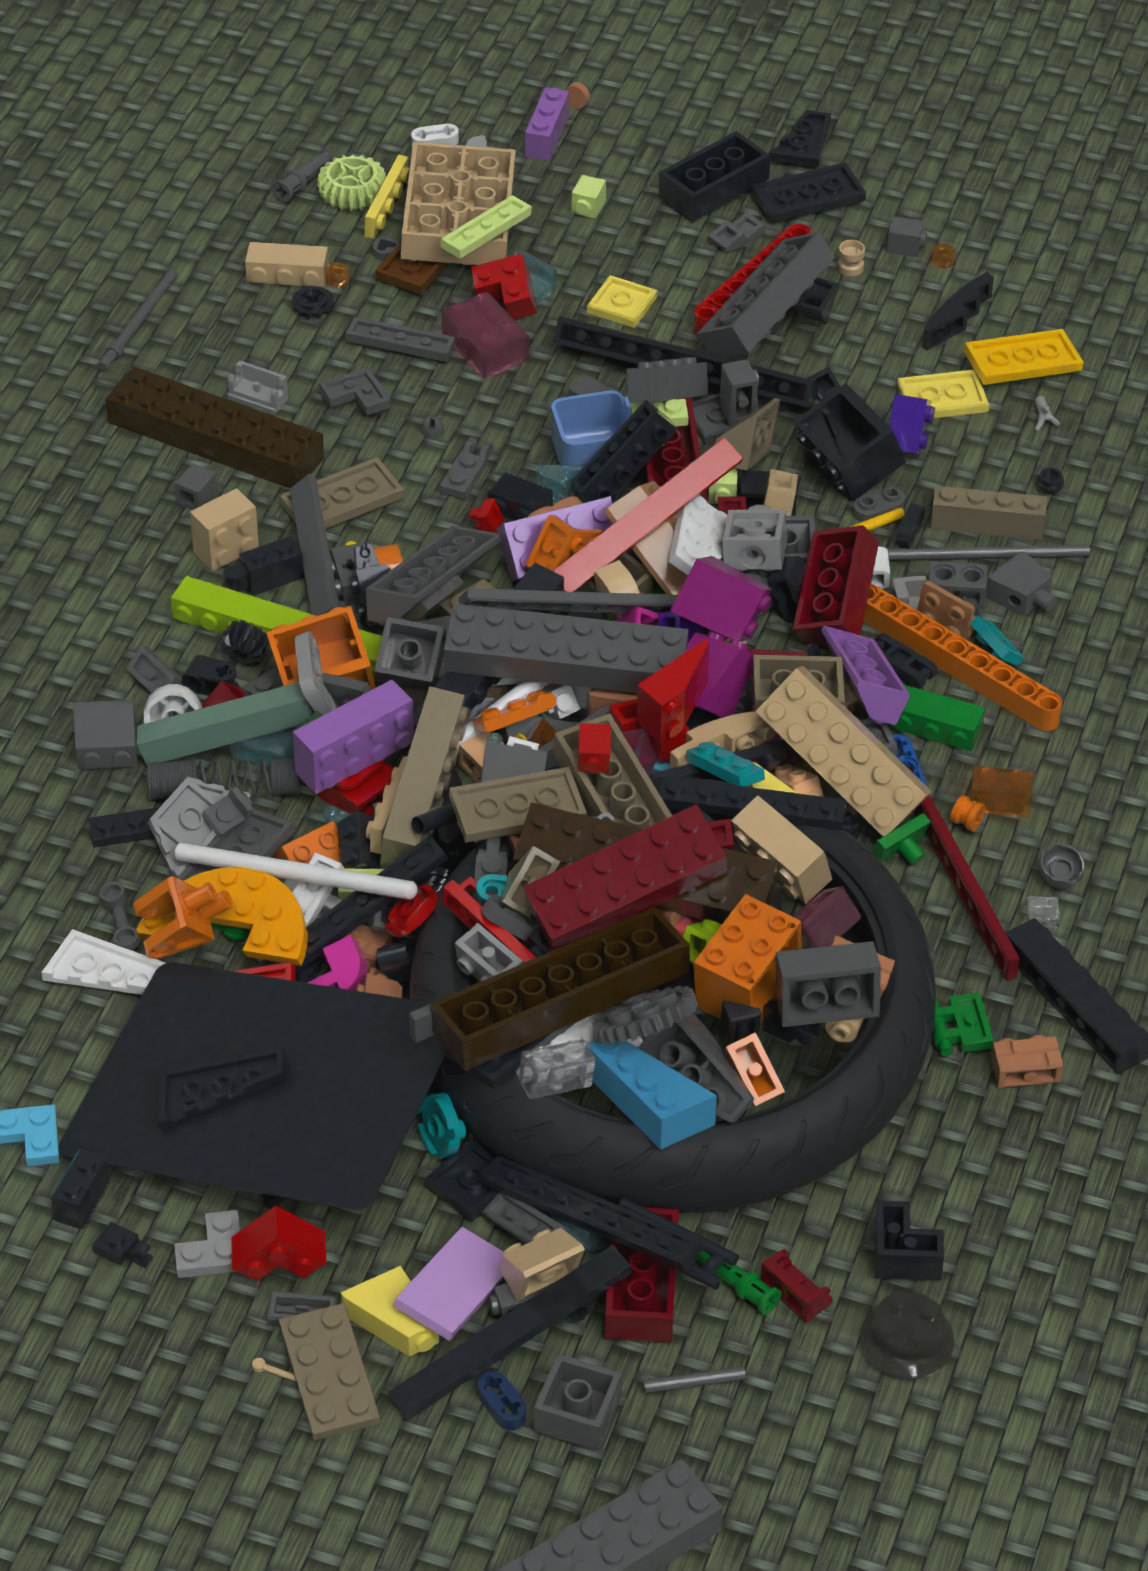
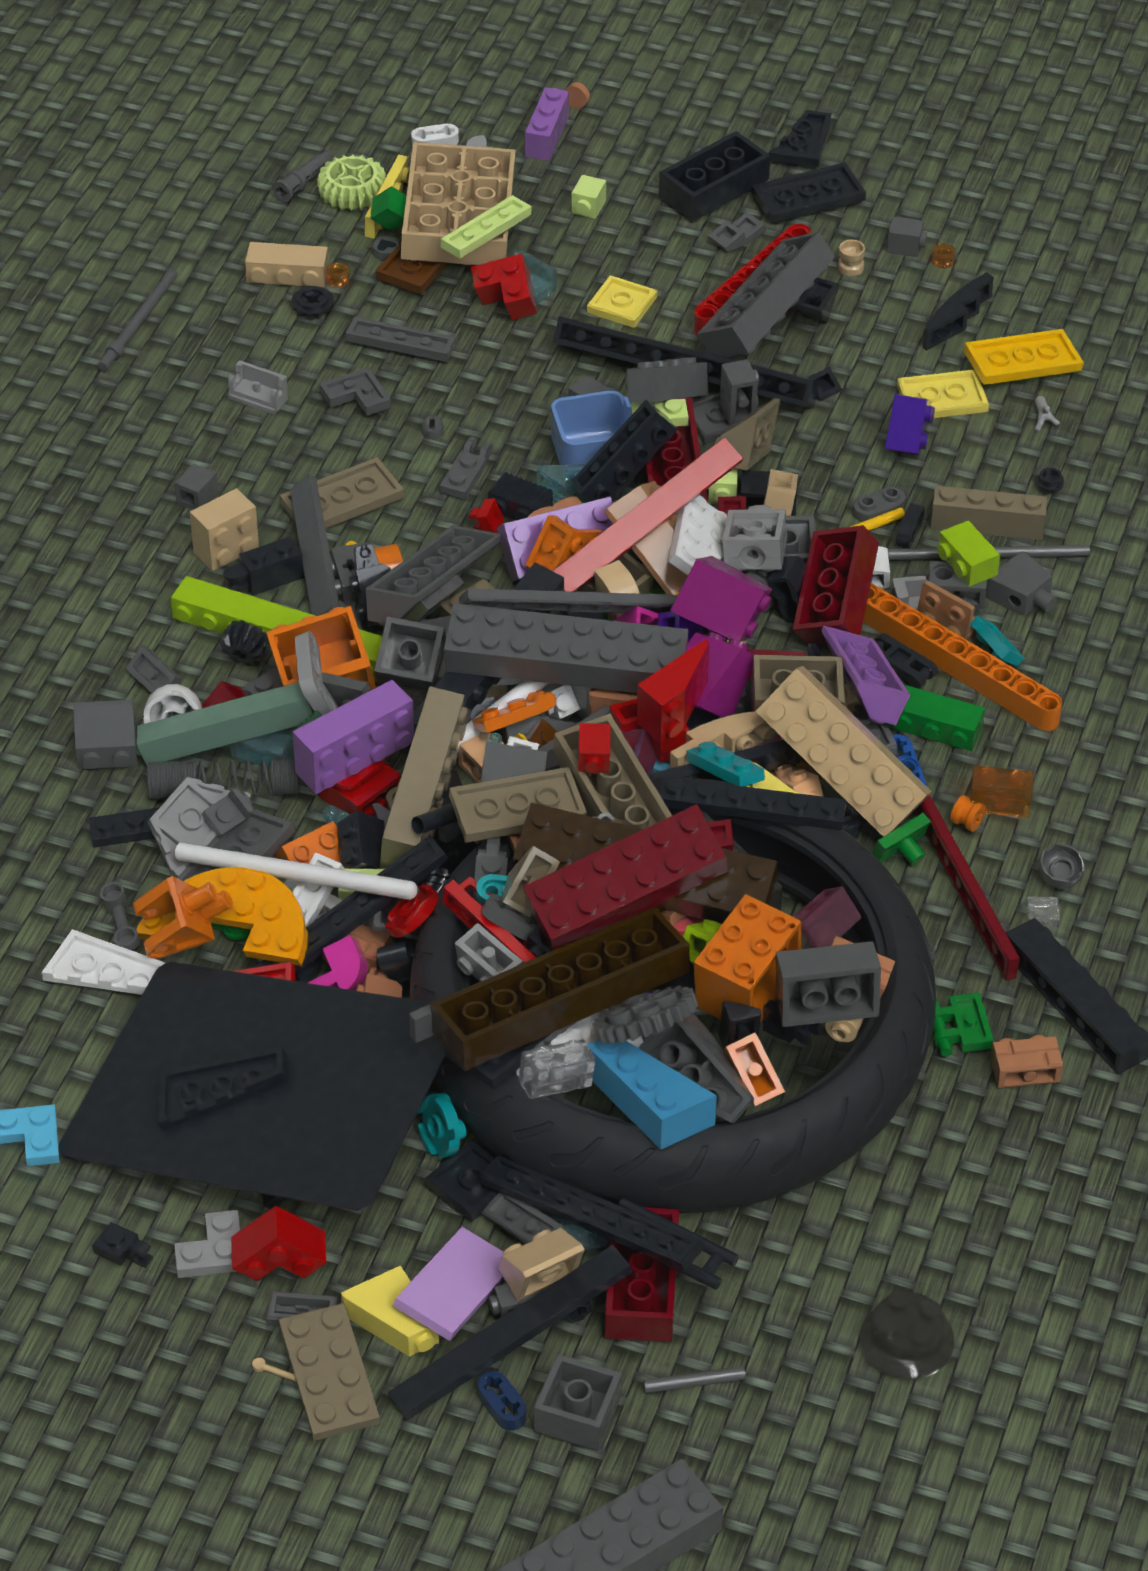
(80, 1189): black brick -> none
(206, 673): black piece -> none
(214, 428): dark brown brick -> none
(376, 828): tan plate -> none
(389, 208): none -> green piece
(486, 334): clear pink brick -> none
(746, 1285): green pin -> none
(768, 835): tan brick -> none
(797, 1290): dark red hinge -> none
(849, 442): black container -> none
(903, 1250): black brick -> none
(968, 553): none -> lime brick

